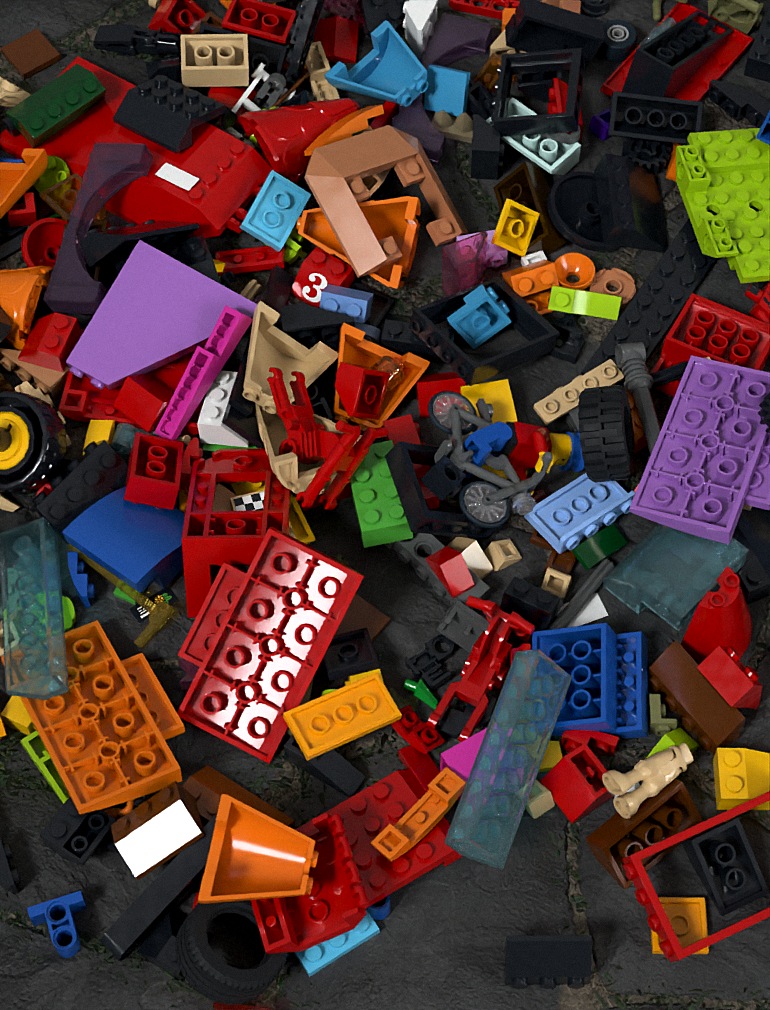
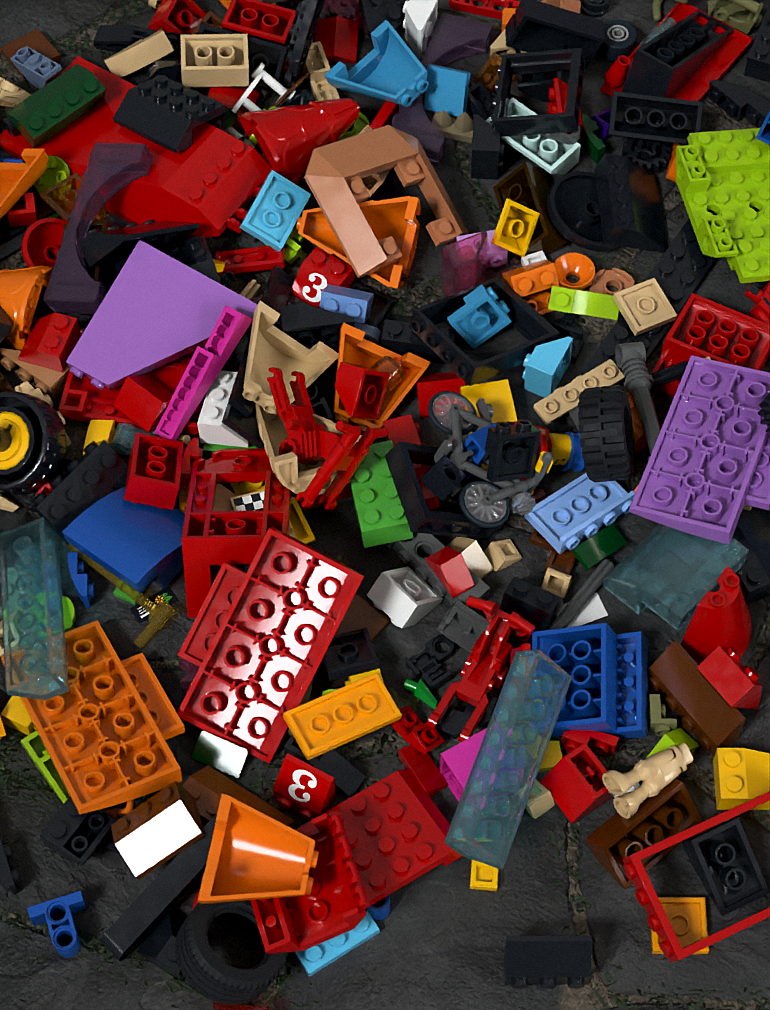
(36, 67): none -> sand blue slope
(139, 54): none -> tan slope
(177, 176): white sticker -> none
(220, 754): none -> slope
(273, 94): dark grey beam -> none
(303, 788): none -> red slope
(346, 127): orange slope -> none
(403, 596): none -> white slope
(421, 817): orange slope -> none
(483, 876): none -> yellow tile
(512, 450): none -> black plate
(547, 366): none -> medium azure slope
(592, 144): none -> dark green slope
(617, 73): none -> red cone
(644, 306): none -> tan tile

